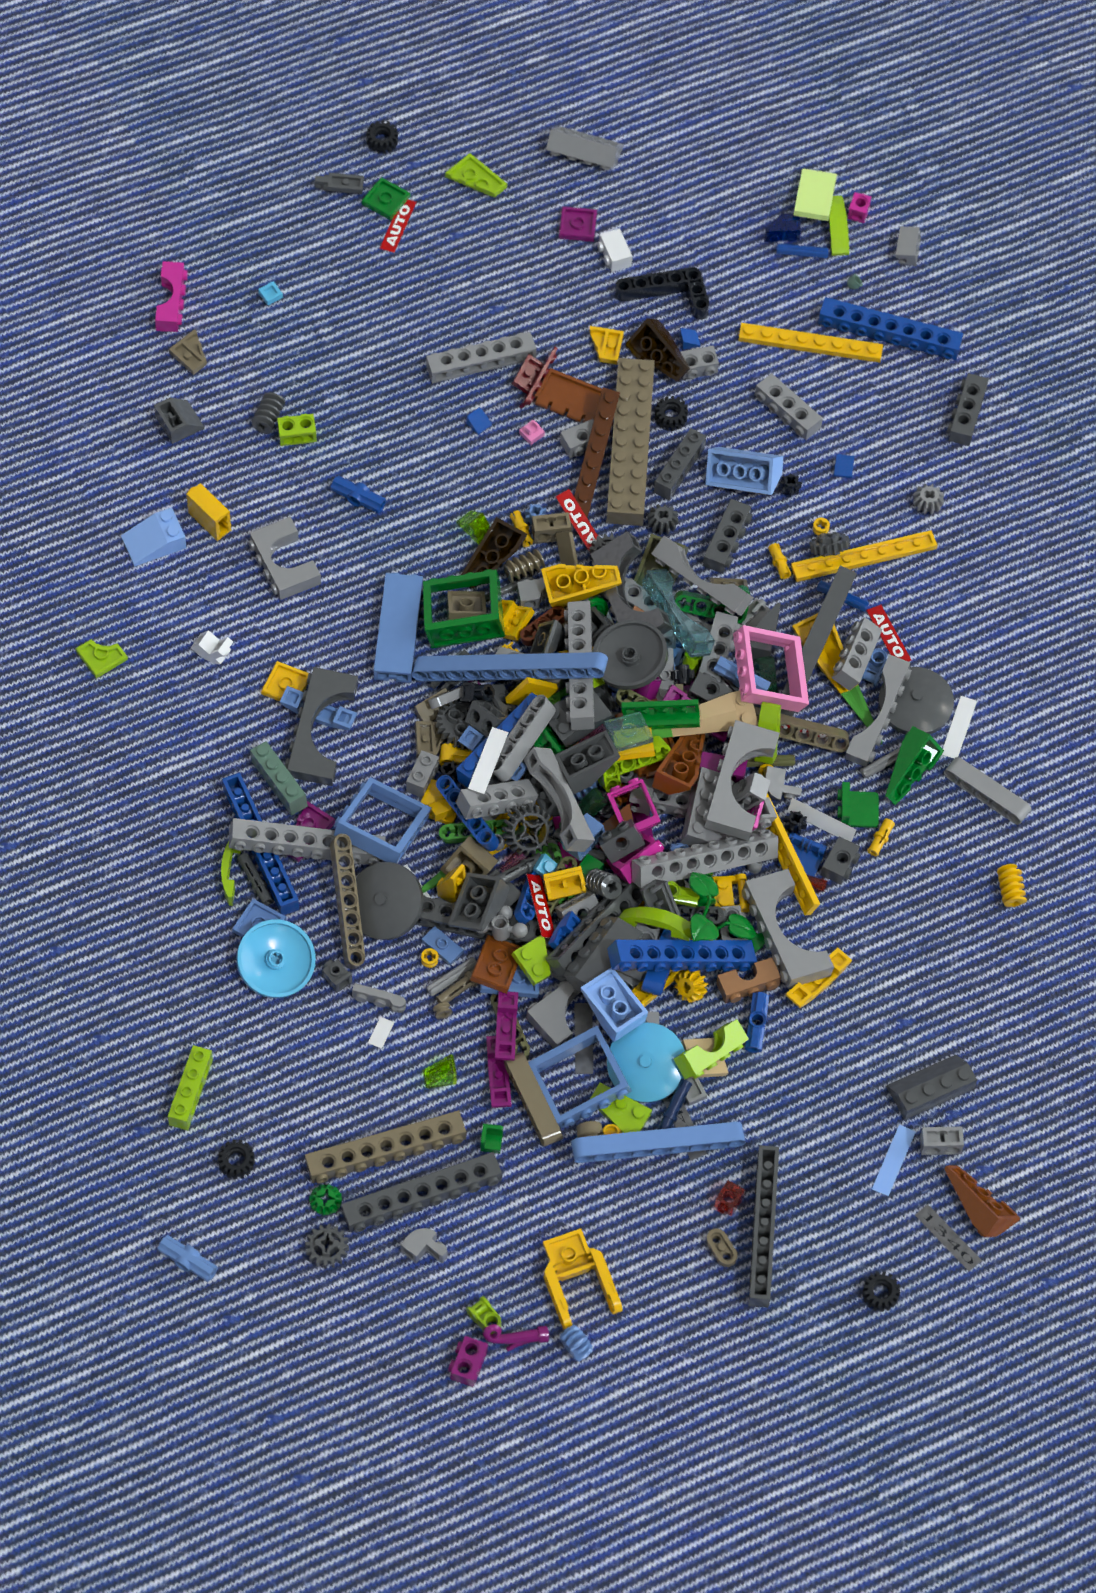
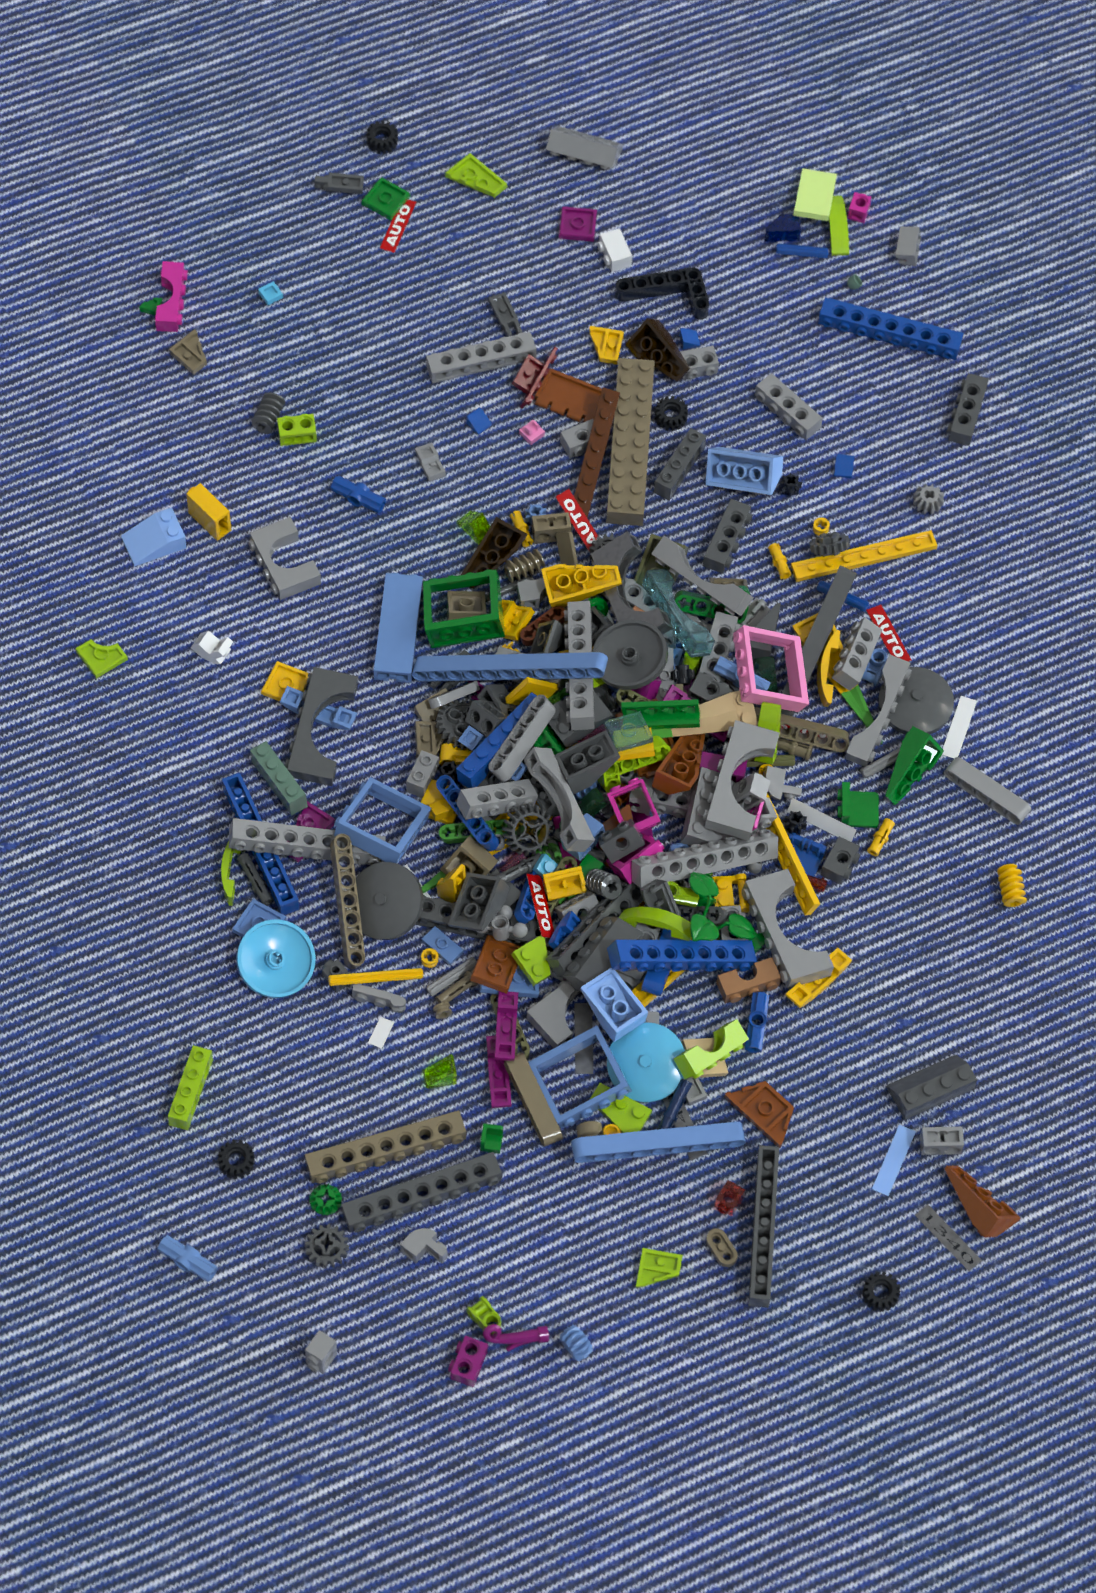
(151, 306): none -> green tile
(177, 418): dark grey slope -> none
(320, 1352): none -> light grey brick
(379, 976): none -> yellow axle
(430, 462): none -> light grey slope
(476, 691): black connector -> none
(488, 760): white sticker -> none
(504, 313): none -> dark grey hinge
(572, 1257): yellow plate -> none
(657, 1267): none -> lime wing
(662, 519): dark grey gear -> none
(691, 986): yellow gear -> none
(764, 1109): none -> dark orange wing
(795, 748): none -> dark tan pin
(810, 342): yellow plate -> none
(826, 690): none -> yellow slope

